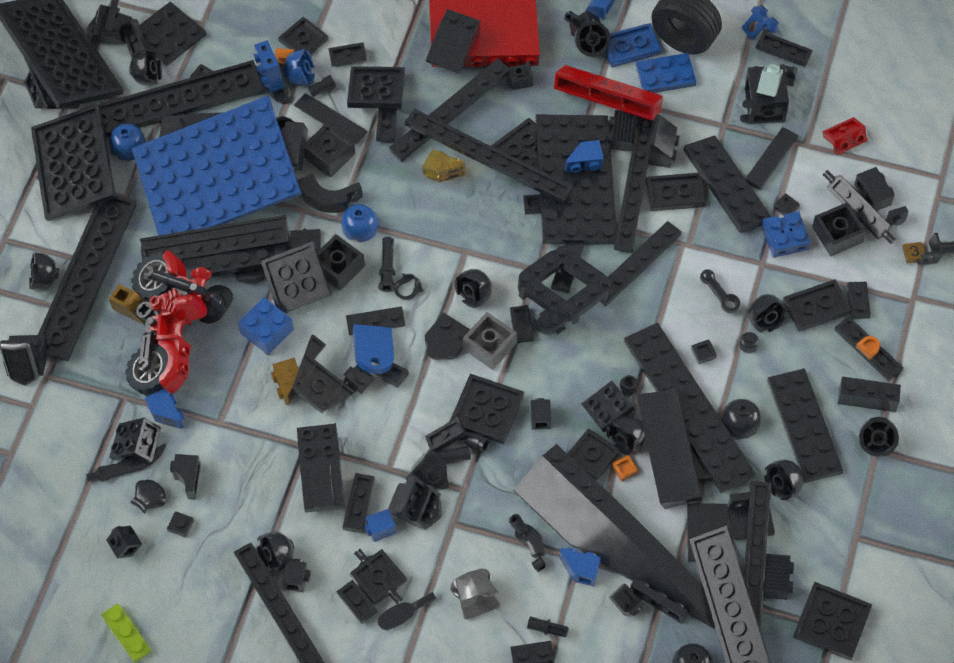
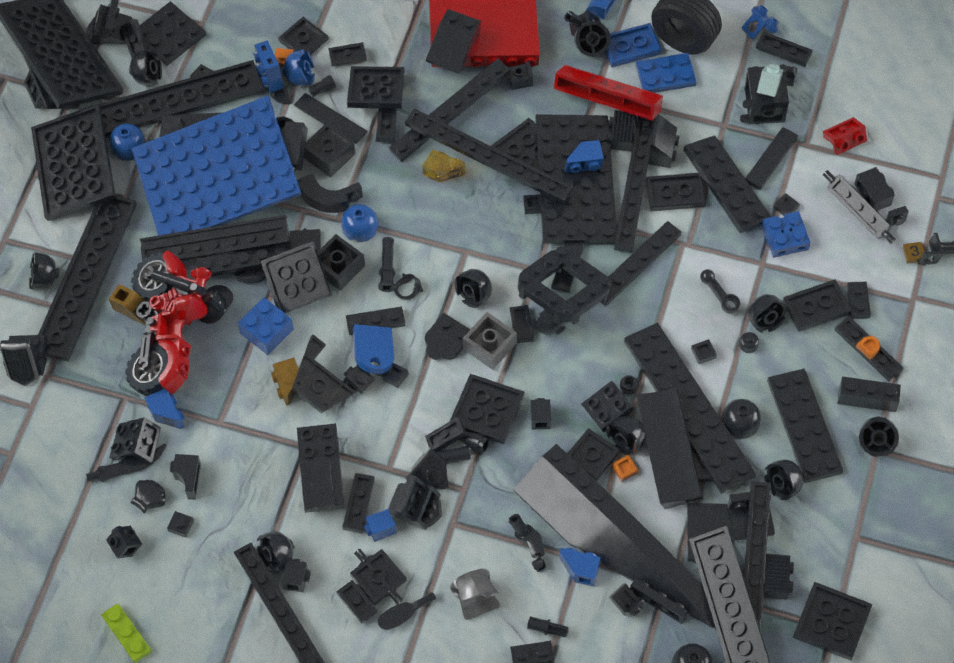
(839, 229): black brick -> none

